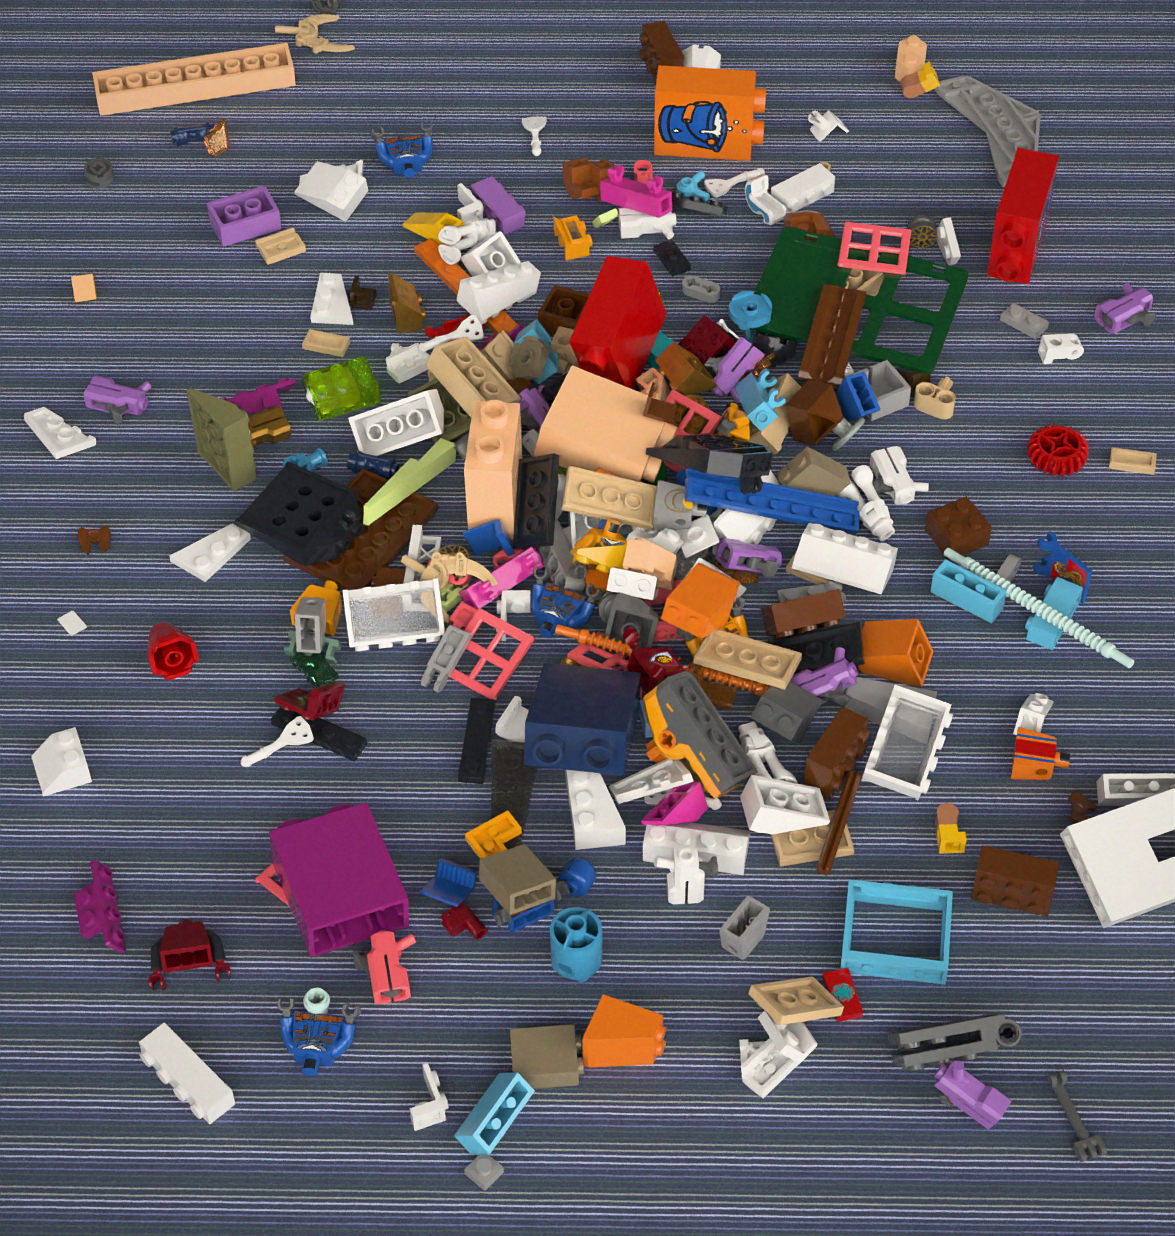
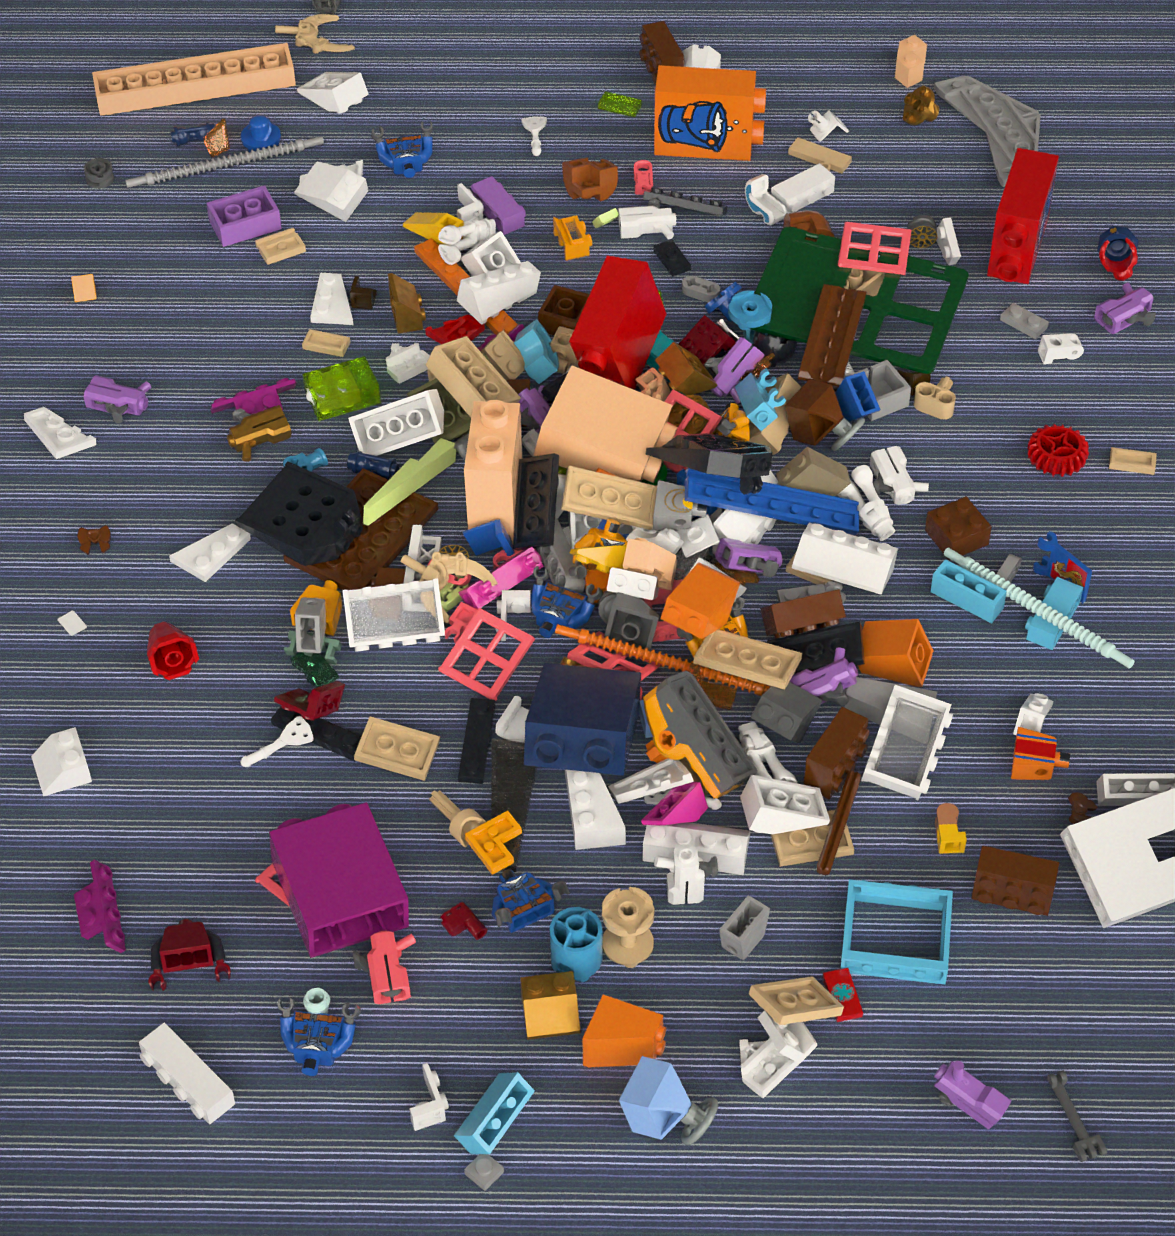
(223, 438): olive slope -> none
(260, 134): none -> blue plate
(298, 145): none -> light grey hose
(335, 90): none -> white slope
(397, 748): none -> tan plate
(446, 657): light grey hinge -> none
(450, 883): blue piece -> none
(459, 333): white piece -> none
(461, 821): none -> tan piece
(517, 879): dark tan brick -> none
(532, 348): dark tan plate -> none
(547, 1055): dark tan brick -> none
(550, 1005): none -> slope
(578, 875): blue head -> none
(620, 104): none -> clear neon green tile
(628, 920): none -> tan piece
(635, 195): dark pink brick -> none
(652, 663): dark red torso -> none
(657, 1102): none -> light blue piece
(659, 409): reddish brown bracket -> none
(689, 187): medium azure piece -> none
(719, 187): white piece -> none
(722, 302): none -> blue plate
(816, 154): none -> tan tile
(920, 82): leg -> none
(920, 106): none -> pearl gold plate
(984, 1034): dark grey hinge -> none
(1118, 252): none -> piece

